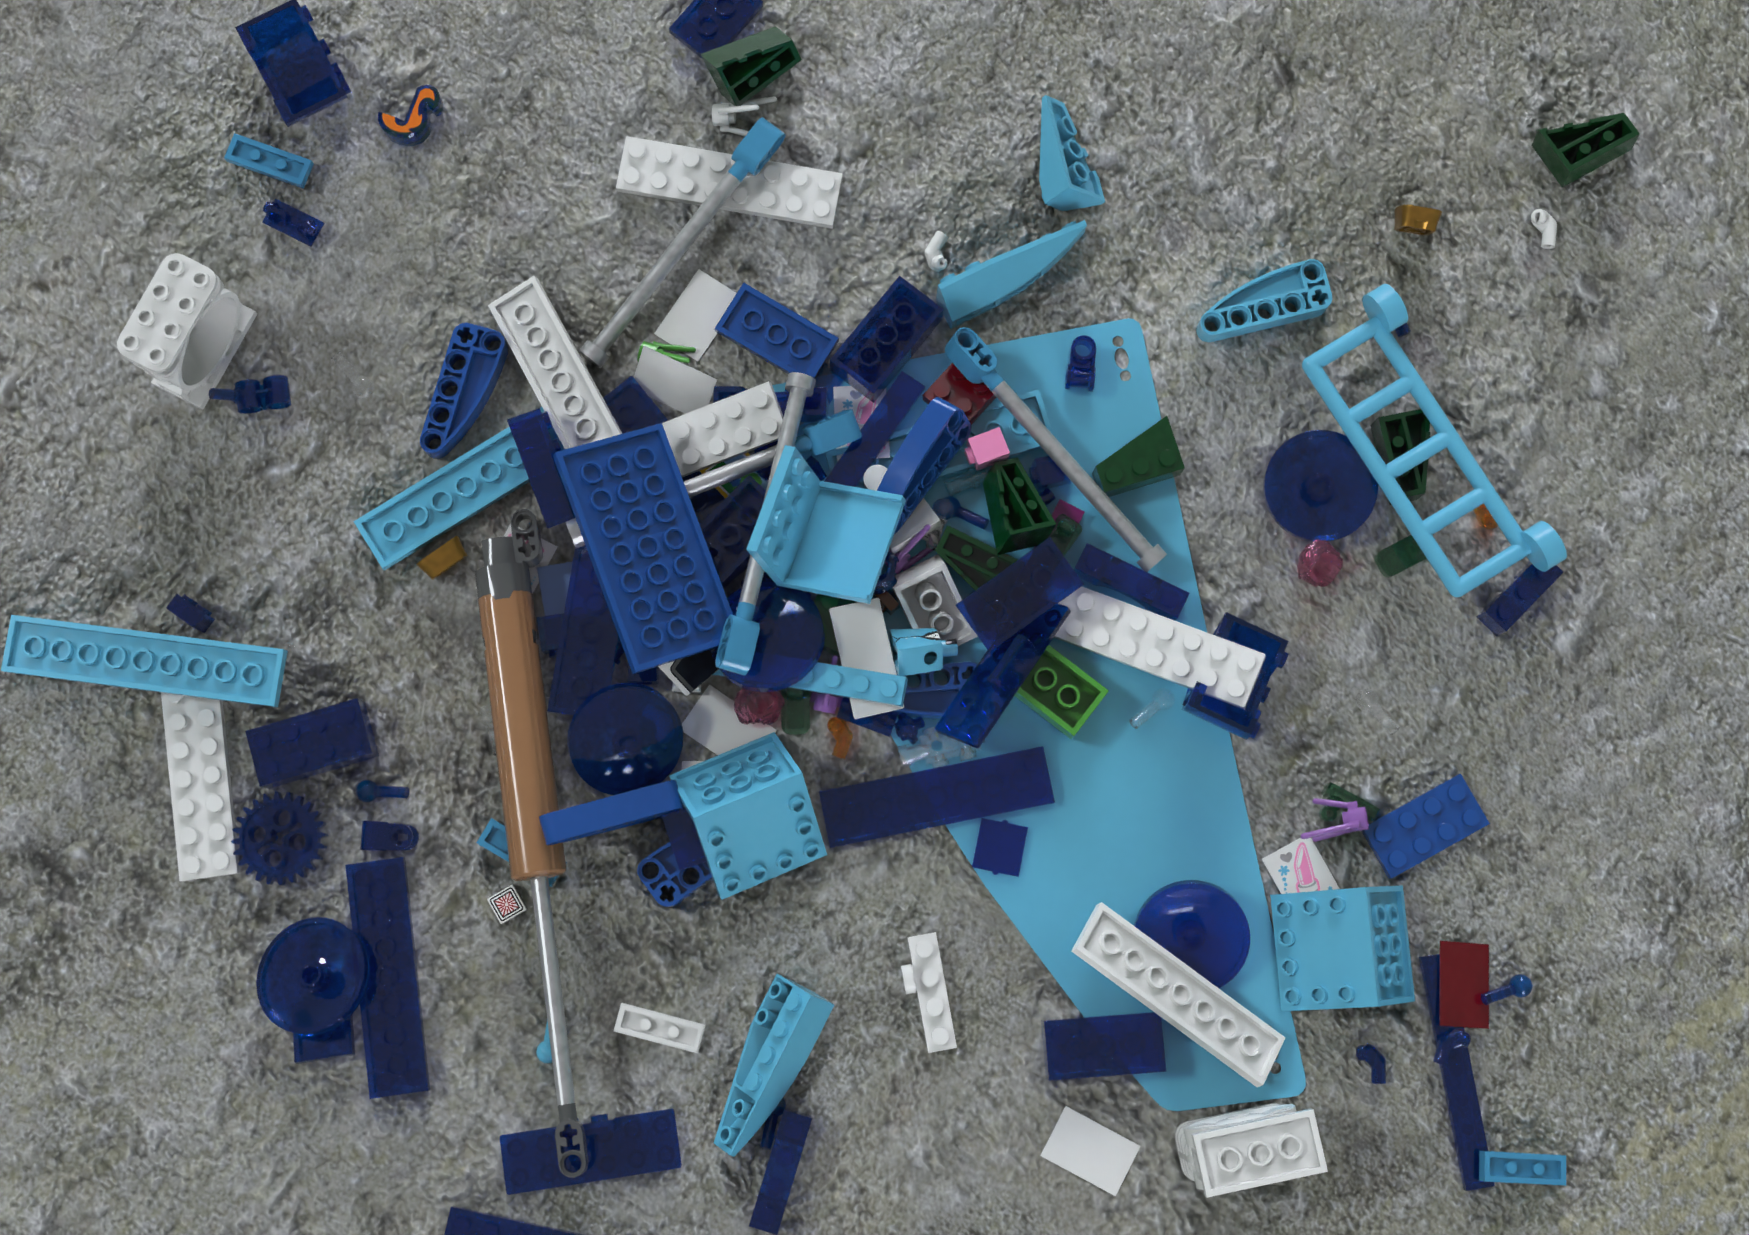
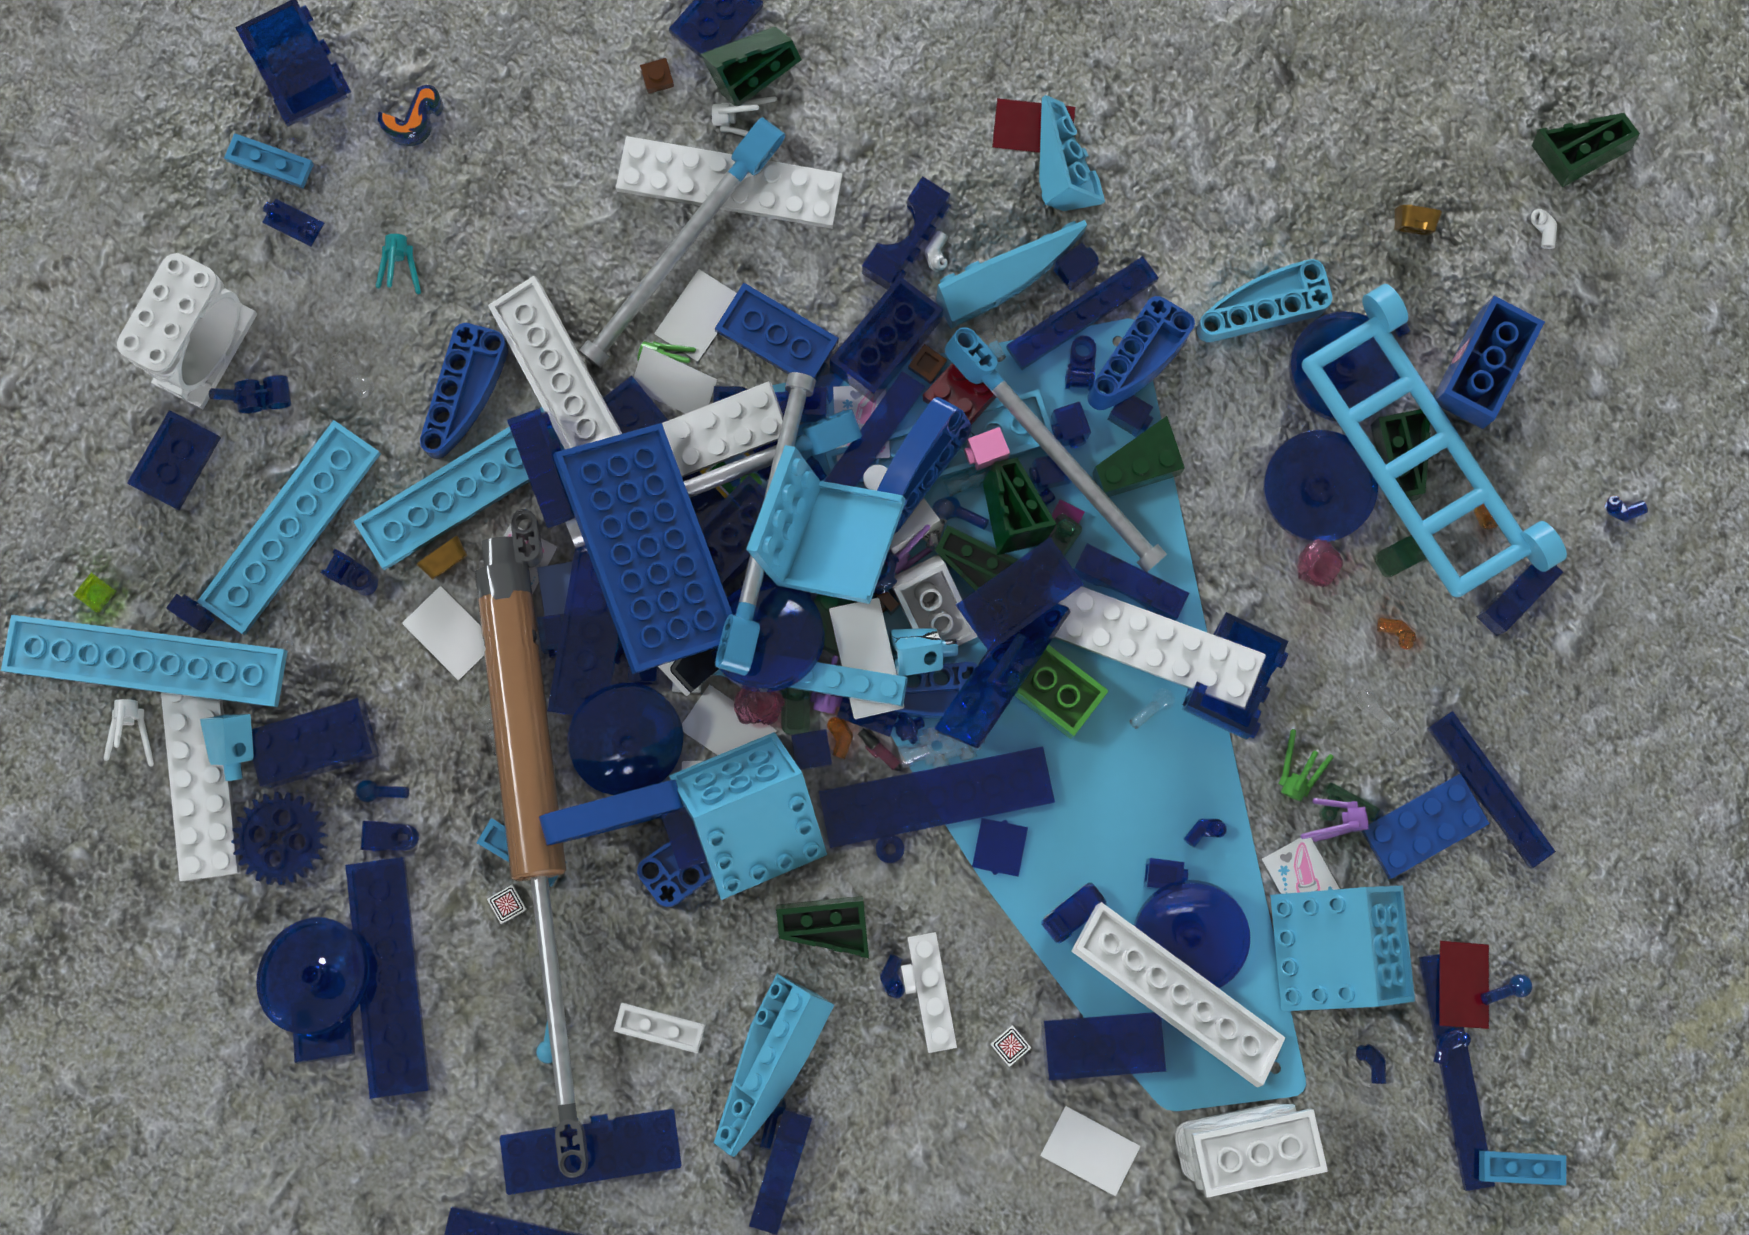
(94, 592): none -> clear neon green plate
(125, 713): none -> white plant
(174, 460): none -> clear blue plate
(228, 742): none -> medium azure torso
(289, 527): none -> medium azure plate
(346, 572): none -> clear blue piece
(394, 251): none -> teal plant
(447, 632): none -> white sticker
(657, 75): none -> reddish brown plate
(811, 750): none -> clear blue piece
(826, 923): none -> dark green wedge
(878, 750): none -> piece
(888, 261): none -> clear blue arch
(890, 978): none -> clear blue arm
(896, 856): none -> clear blue plate
(927, 364): none -> reddish brown plate
(983, 326): none -> clear bar
(1010, 1045): none -> tile
(1019, 125): none -> dark red sticker
(1070, 425): none -> clear blue brick
(1072, 913): none -> clear blue animal
(1077, 266): none -> clear blue brick
(1082, 313): none -> clear blue plate
(1132, 415): none -> clear blue brick
(1149, 352): none -> blue beam
(1163, 872): none -> clear blue brick
(1205, 828): none -> clear blue arm
(1296, 785): none -> bright green plant
(1353, 374): none -> clear blue dish
(1400, 629): none -> clear orange arm
(1488, 362): none -> blue brick
(1491, 790): none -> clear blue plate
(1625, 512): none -> clear blue arm

